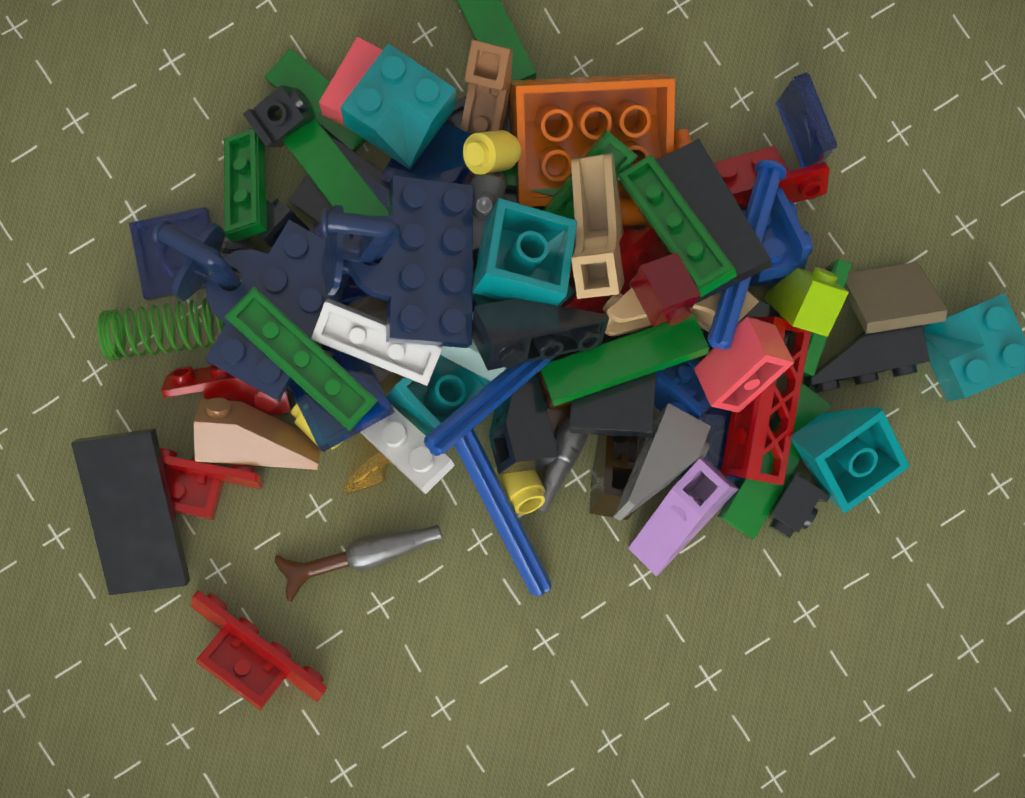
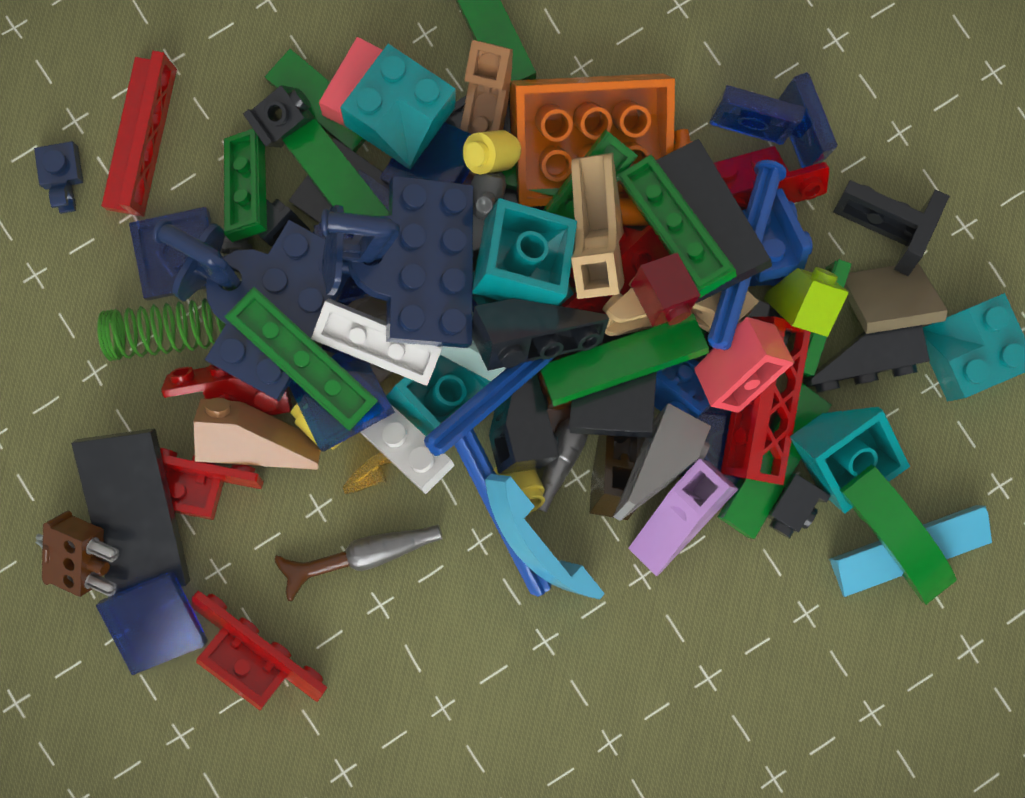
(58, 170): none -> dark blue plate
(75, 554): none -> reddish brown piece
(139, 135): none -> red fence
(152, 623): none -> clear blue tile
(509, 509): none -> medium azure slope
(756, 115): none -> clear blue tile
(874, 564): none -> medium azure slope
(893, 219): none -> black bracket
(900, 533): none -> green slope

